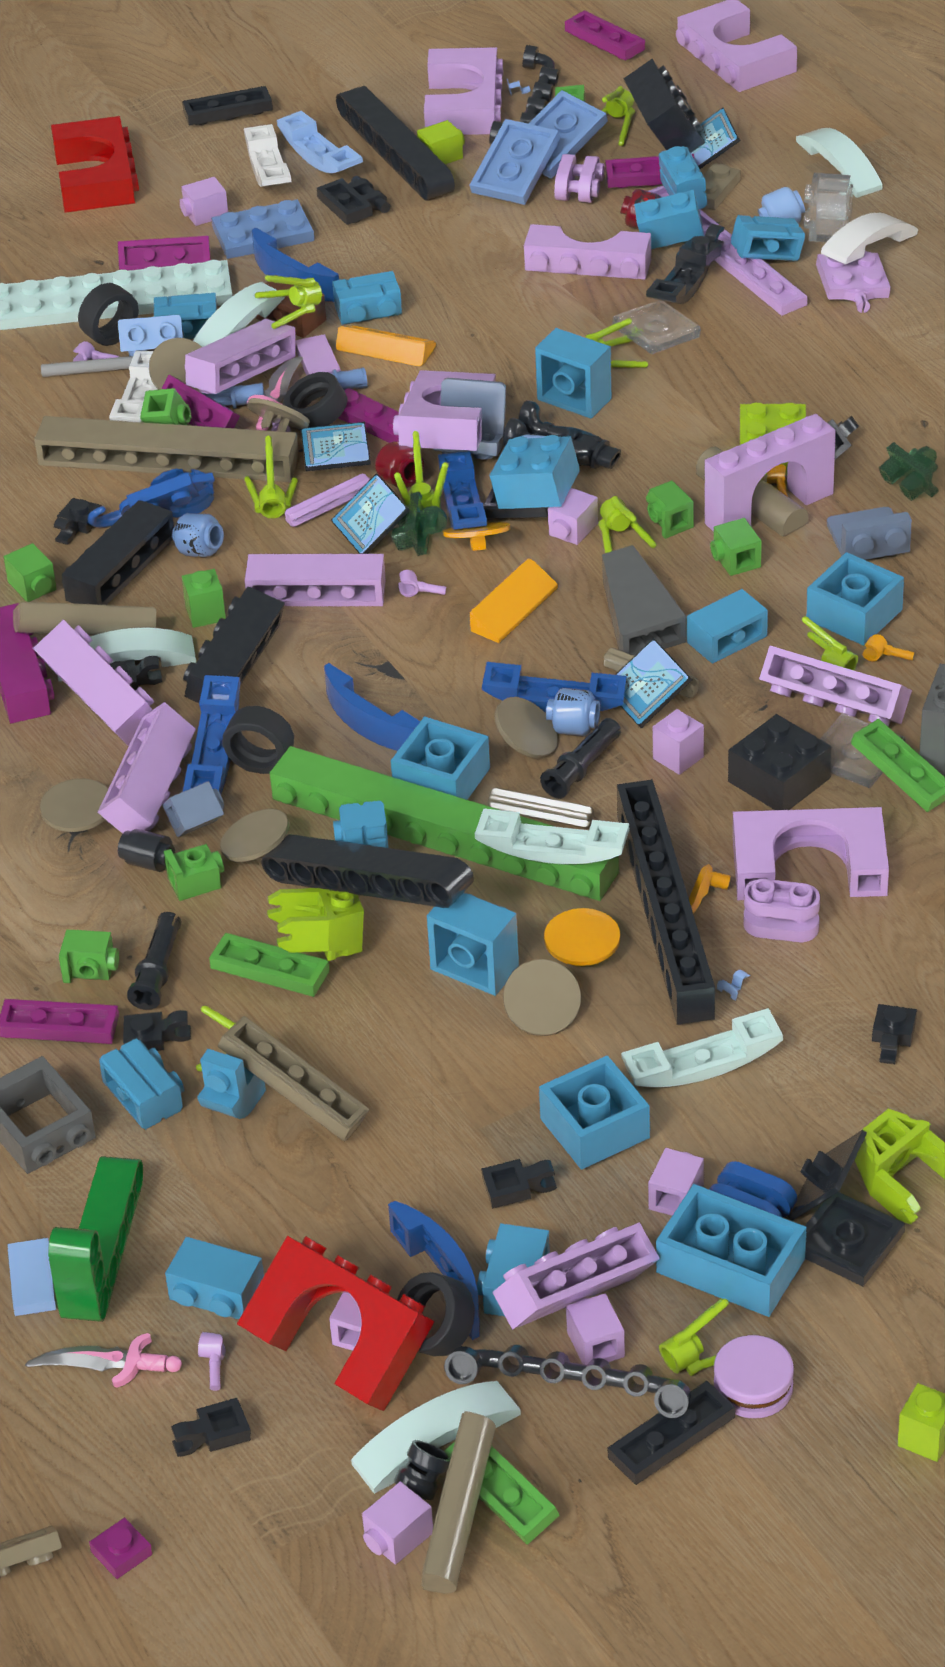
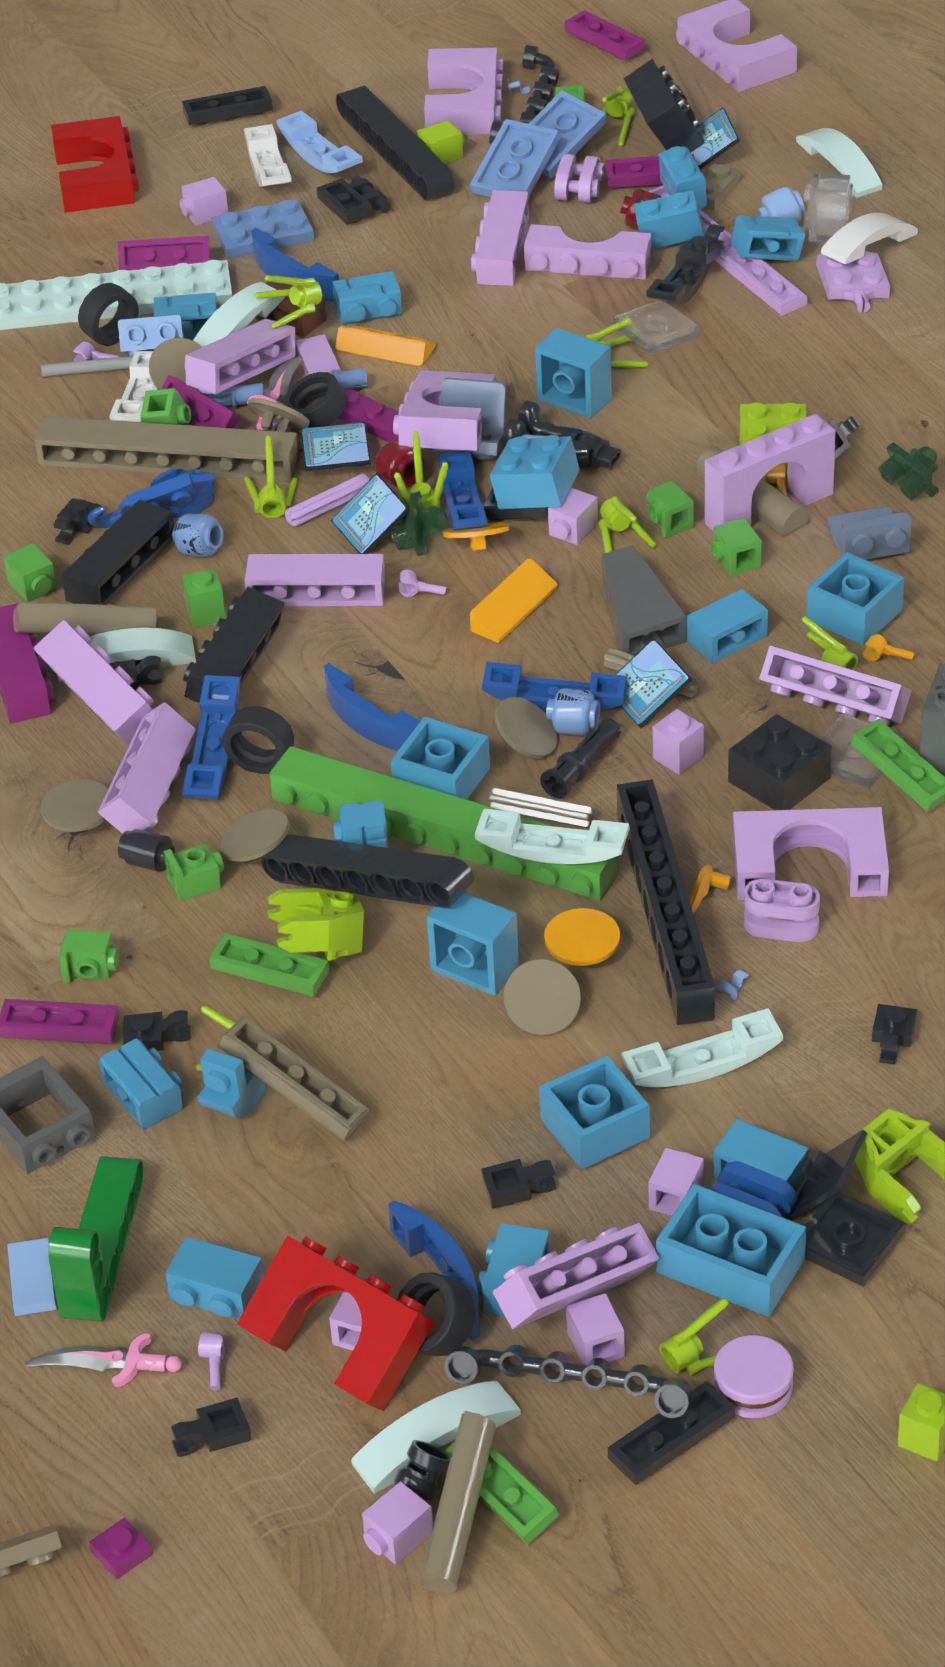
(152, 971): black pin -> none
(194, 808): sand blue brick -> none
(501, 238): none -> lavender brick
(761, 1151): none -> dark azure brick

